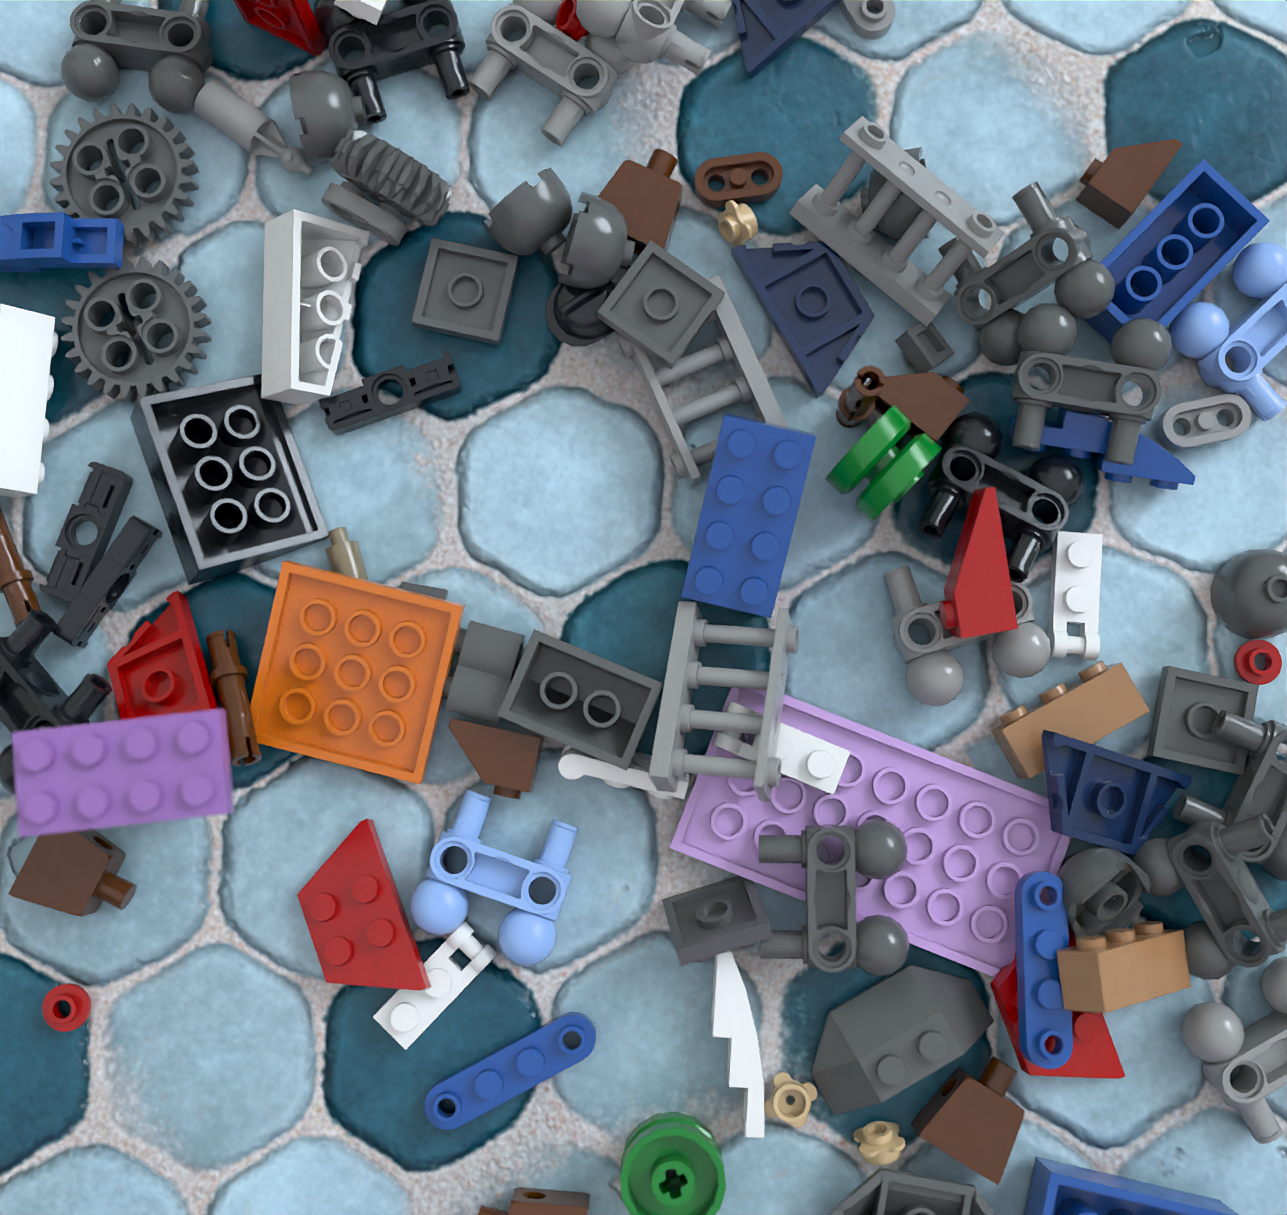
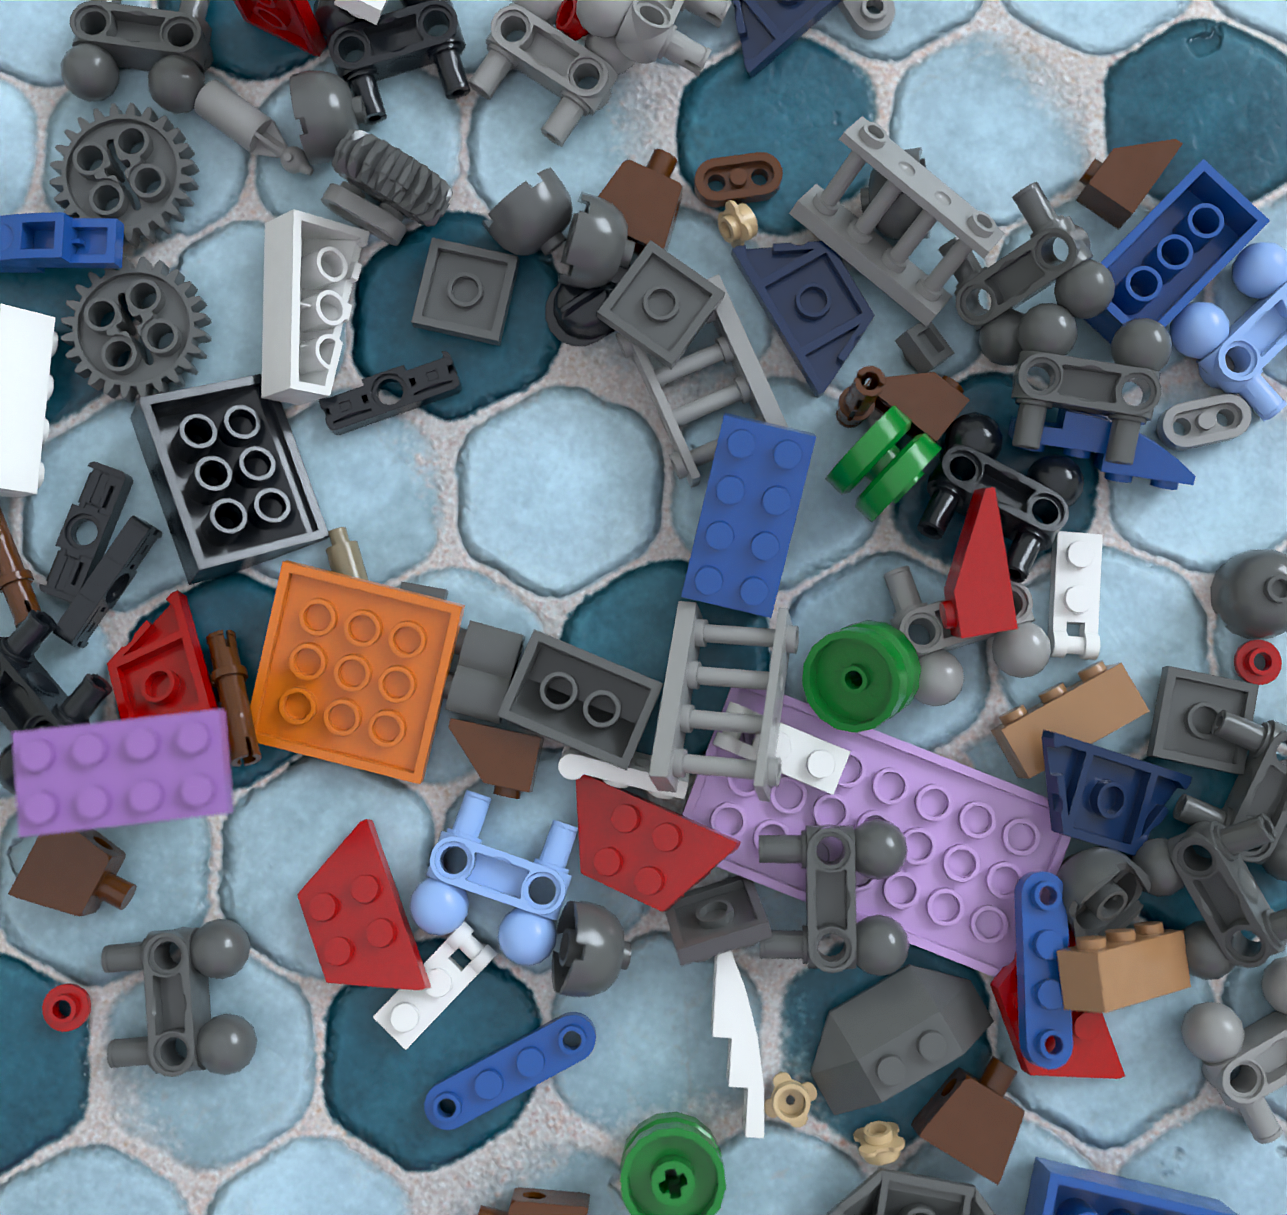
(180, 1000): none -> dark grey piece
(589, 950): none -> dark grey cylinder
(643, 845): none -> red wing
(861, 675): none -> green wheel

